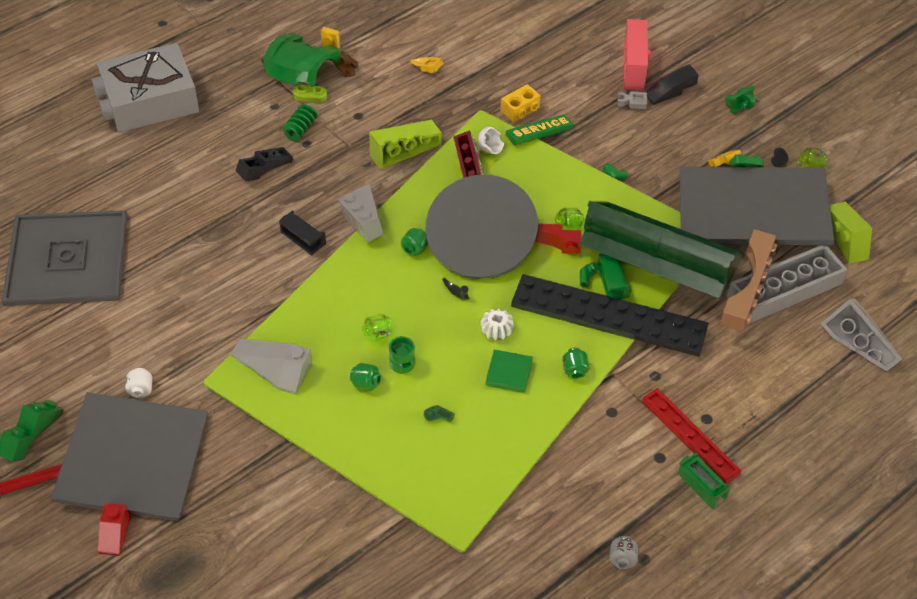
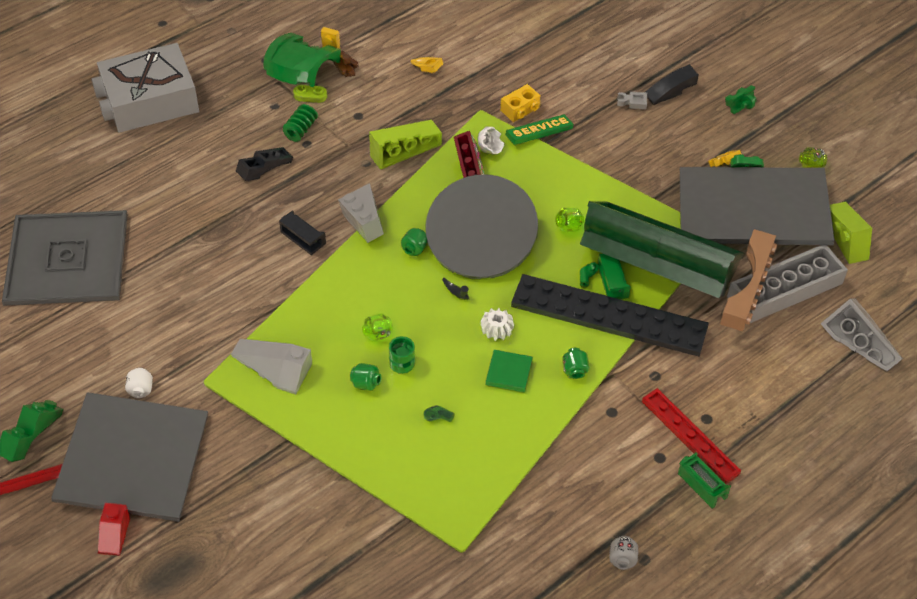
(565, 240): red slope -> none
(610, 170): green arm -> none
(636, 55): coral brick -> none
(780, 157): black piece -> none

